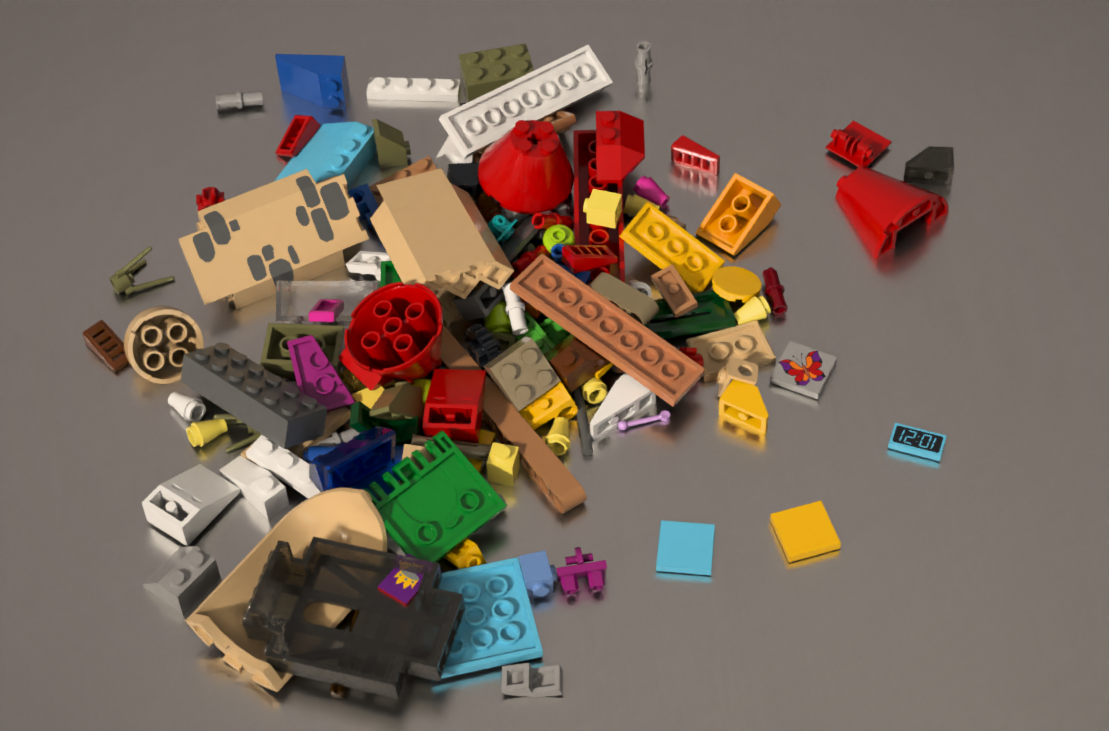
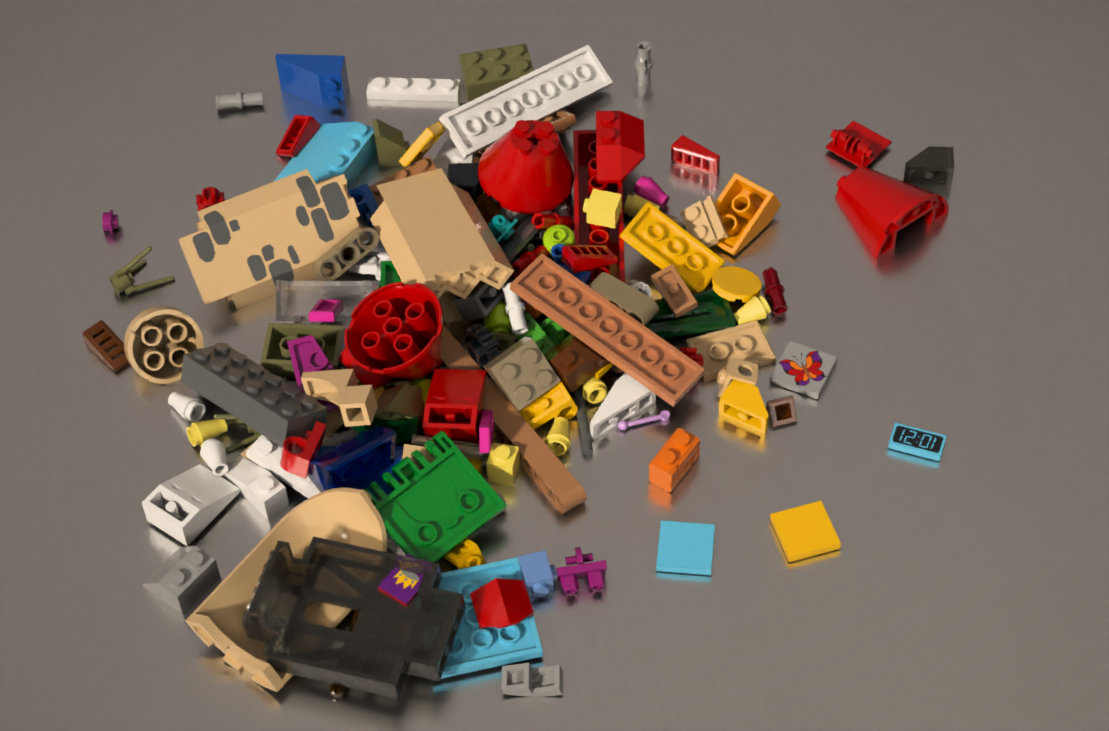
(110, 221): none -> magenta plate
(214, 454): none -> white cone
(299, 451): none -> red plate
(341, 388): none -> tan arch
(357, 248): none -> dark tan beam
(423, 144): none -> yellow tile
(486, 431): none -> dark pink tile
(501, 603): none -> red slope
(674, 460): none -> orange brick
(704, 222): none -> tan plate
(781, 411): none -> reddish brown slope

